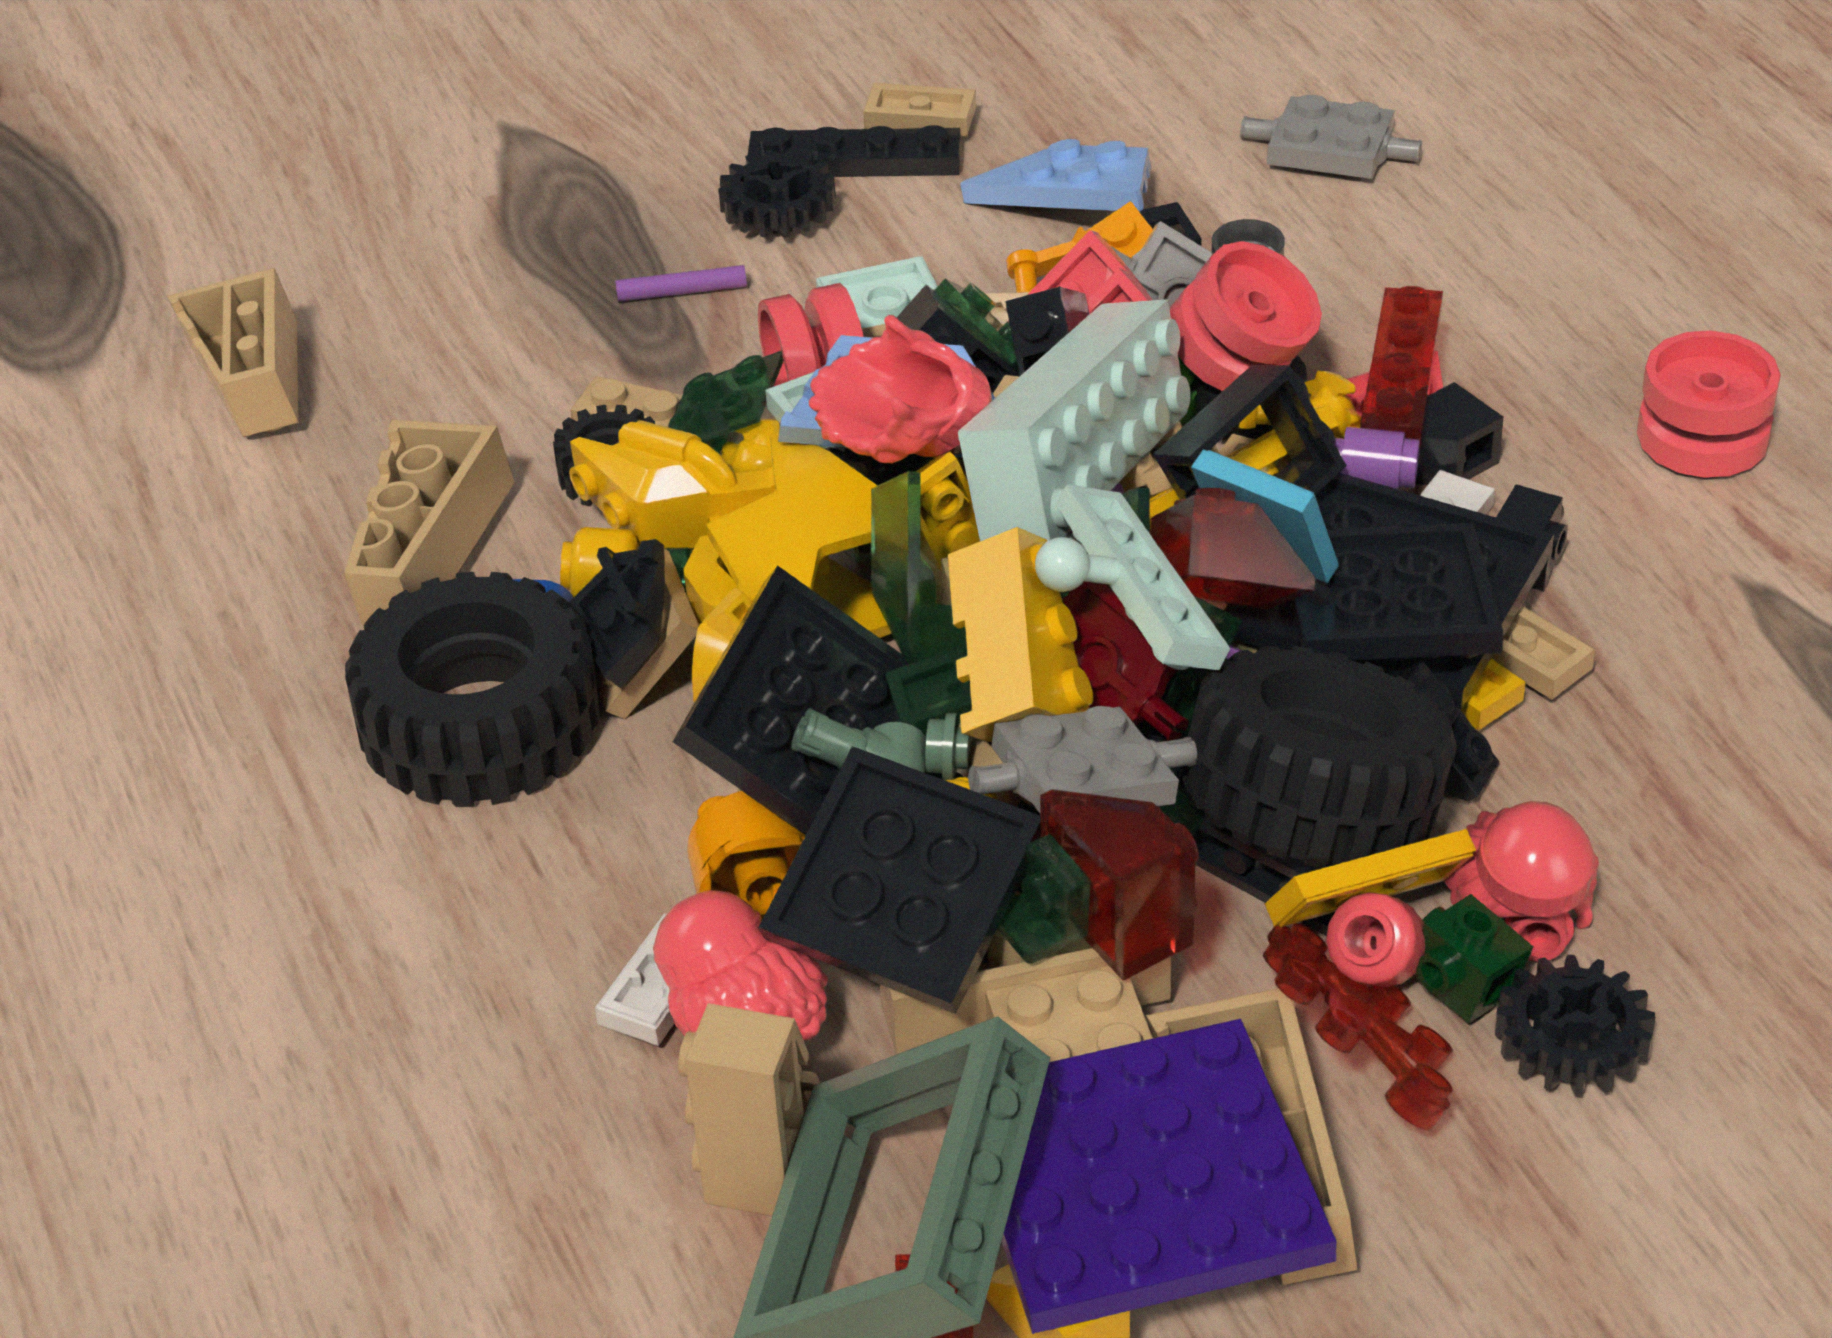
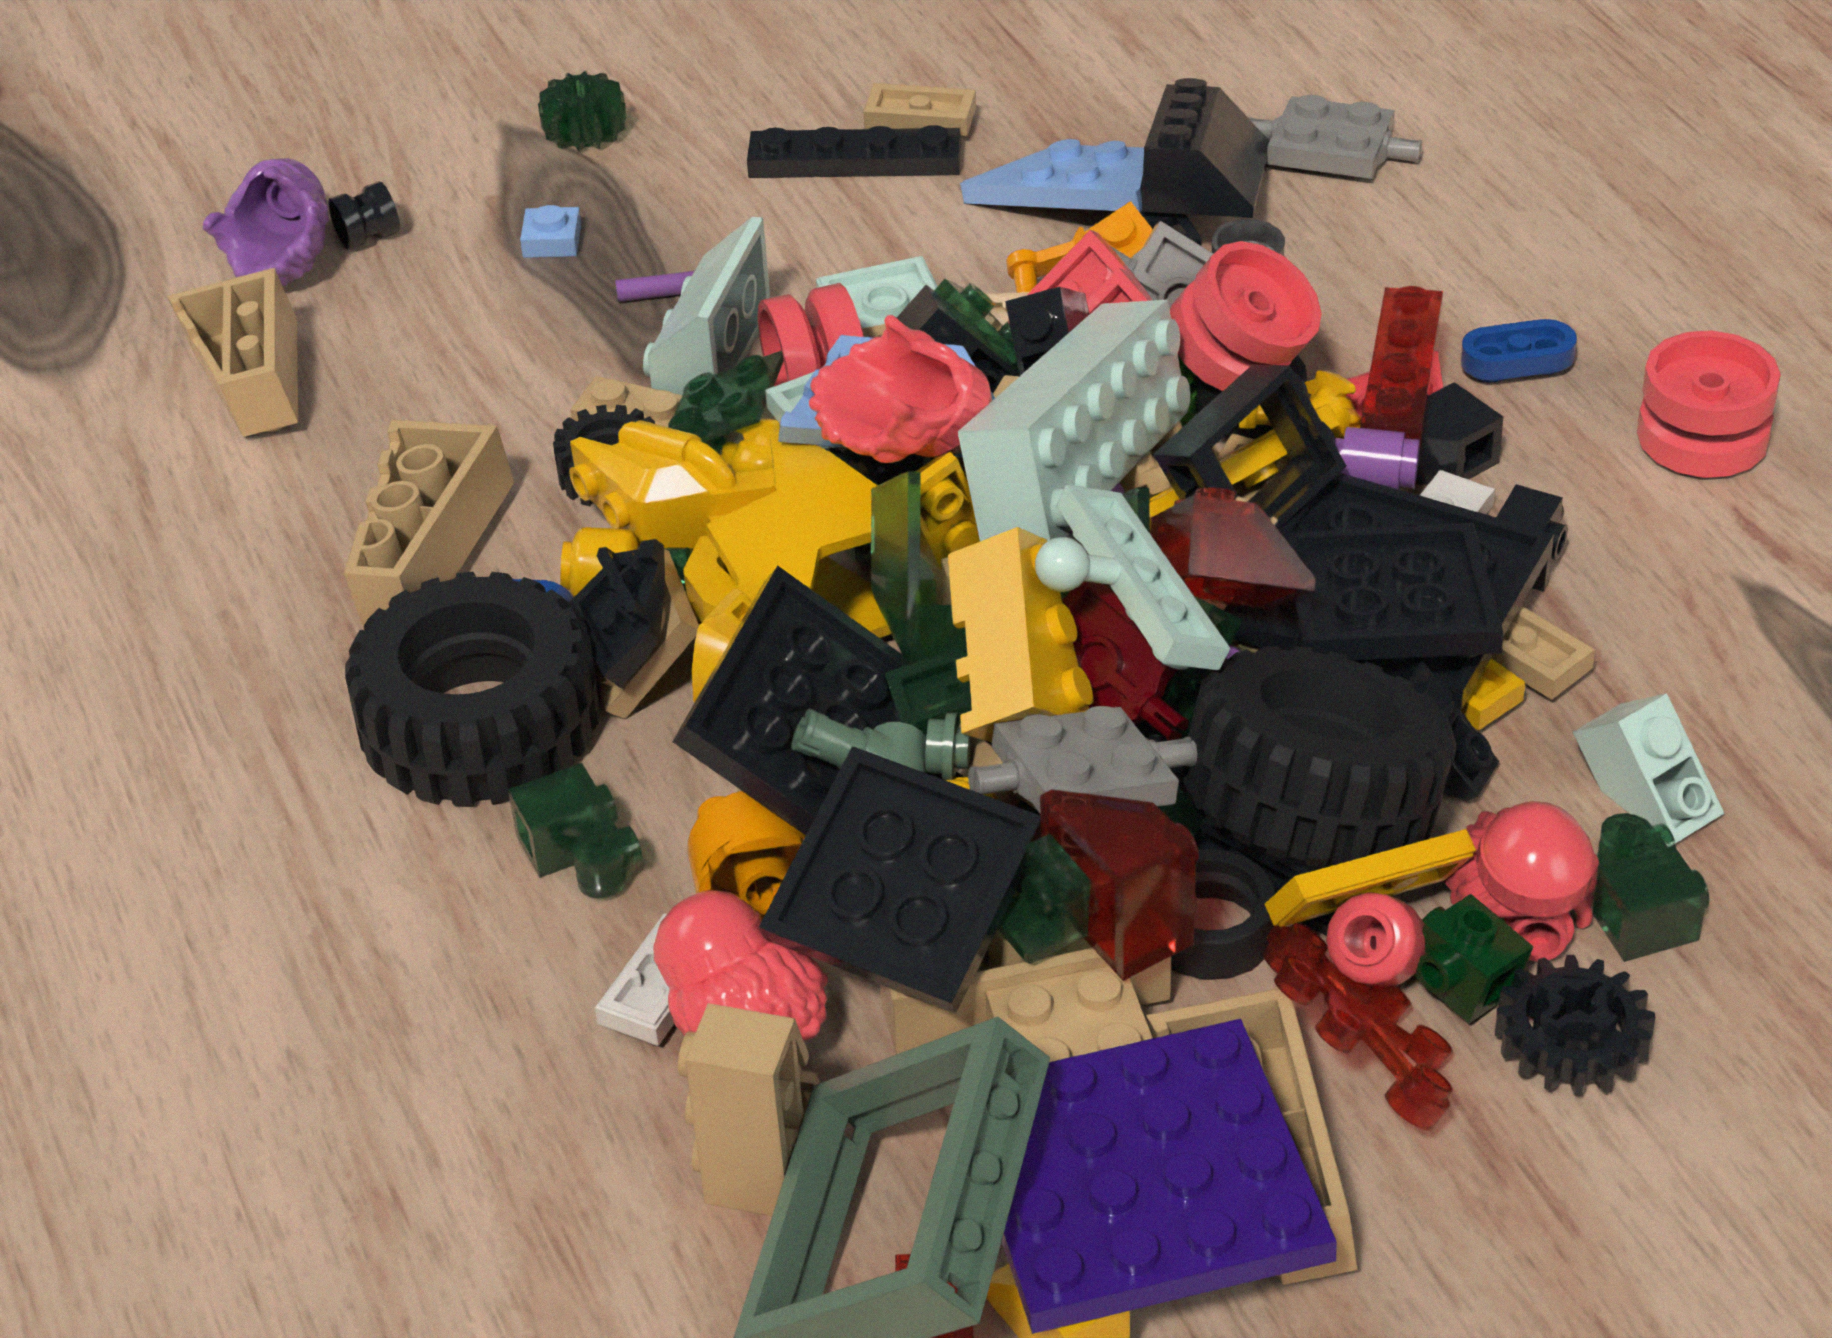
(273, 220): none -> medium lavender hair
(363, 215): none -> black wheel
(550, 231): none -> light blue plate
(571, 823): none -> clear green brick
(582, 110): none -> clear green gear
(715, 313): none -> light aqua slope
(777, 193): black gear -> none
(1202, 154): none -> black slope
(1237, 948): none -> black tyre
(1288, 507): medium azure tile -> none
(1518, 349): none -> blue plate
(1646, 889): none -> clear green brick
(1649, 765): none -> light aqua slope

